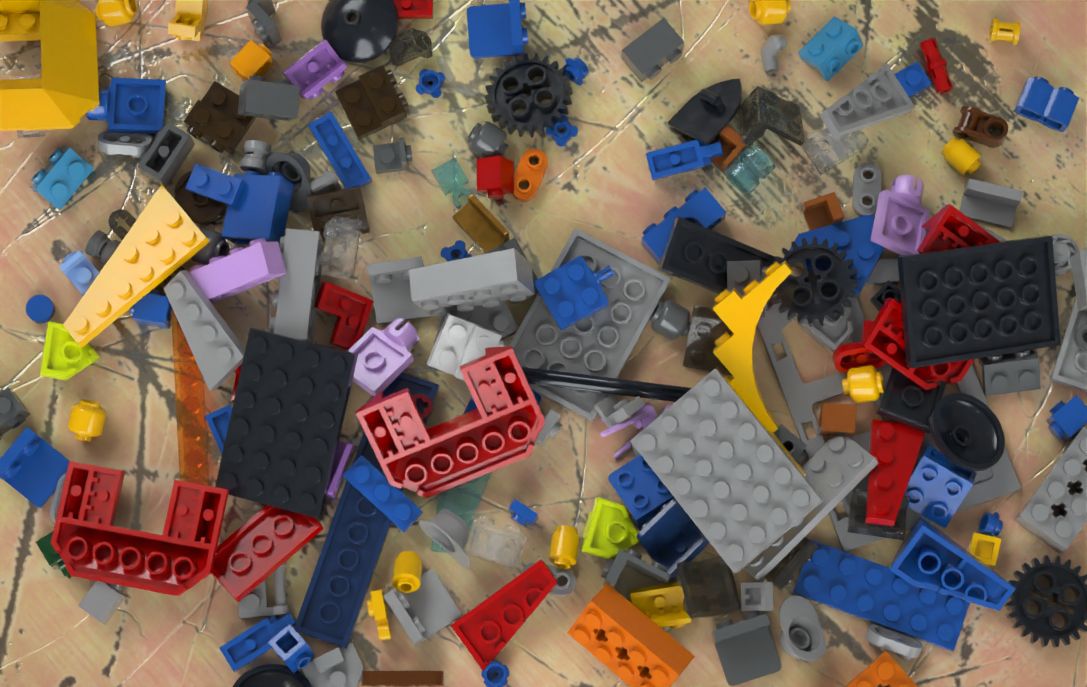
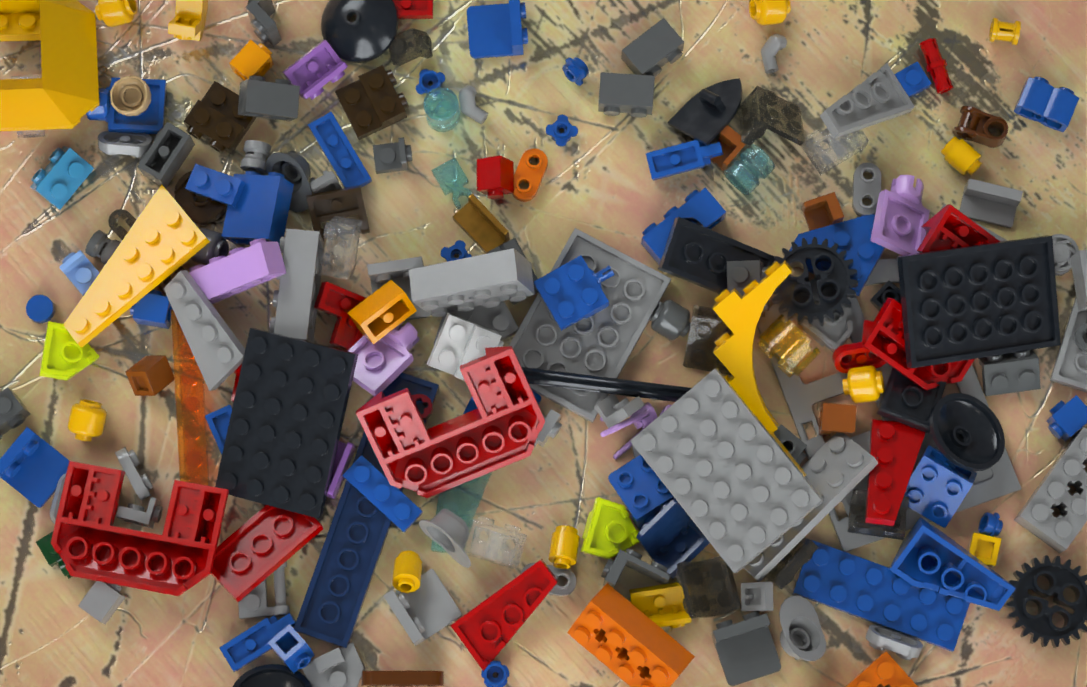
(129, 463): none -> light grey plate
(130, 96): none -> tan hair
(136, 515): none -> light grey bracket
(150, 375): none -> dark orange panel
(378, 608): yellow plate -> none
(382, 311): none -> light orange brick
(441, 109): none -> clear light blue wheel
(468, 105): none -> light grey arm
(487, 140): dark grey head -> none
(521, 75): black gear -> none
(522, 514): blue plate -> none
(626, 94): none -> dark grey brick
(788, 346): none -> clear yellow brick
(831, 47): dark azure bracket -> none

